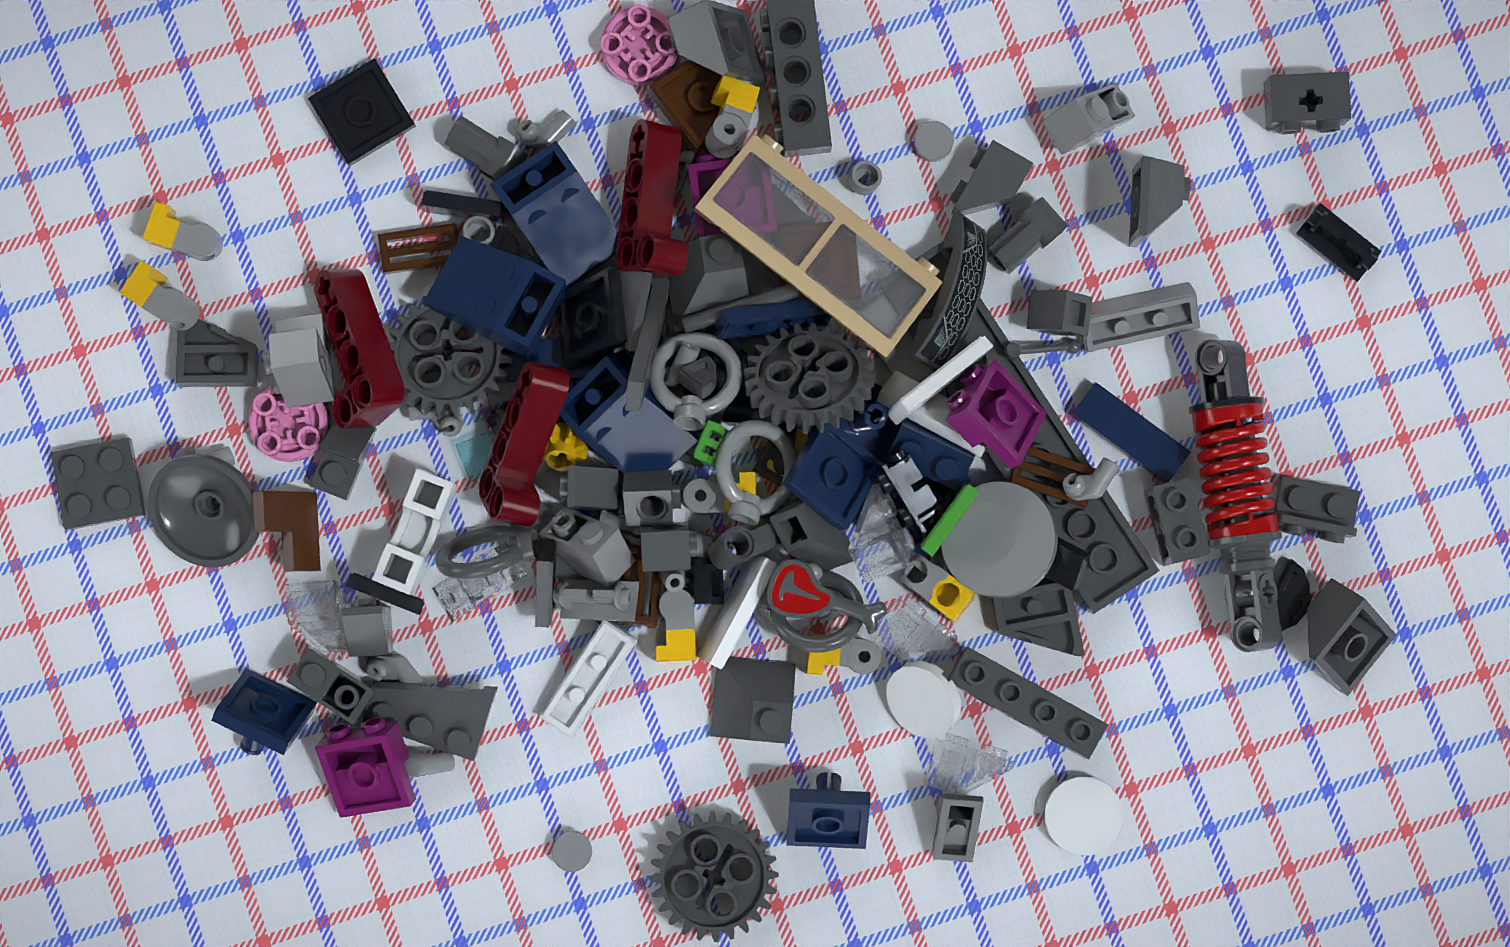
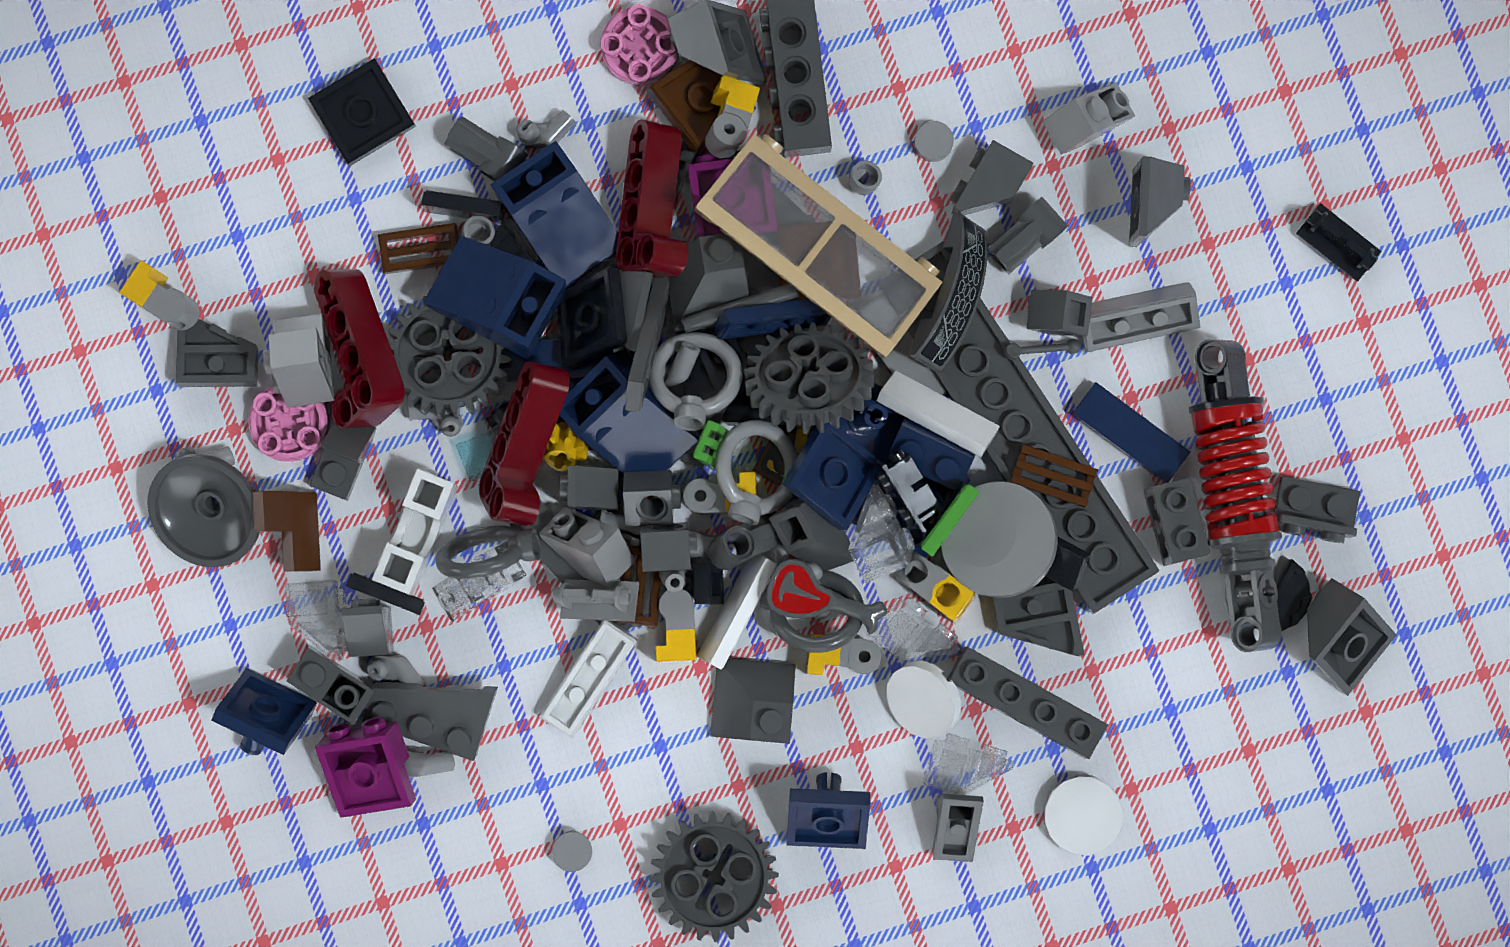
(98, 484): dark grey plate -> none
(193, 240): leg -> none
(545, 582): tile -> none
(699, 377): dark grey tile -> none
(939, 379): white tile -> none
(995, 412): magenta plate -> none
(1090, 486): light grey arm -> none
(1326, 90): dark grey brick -> none

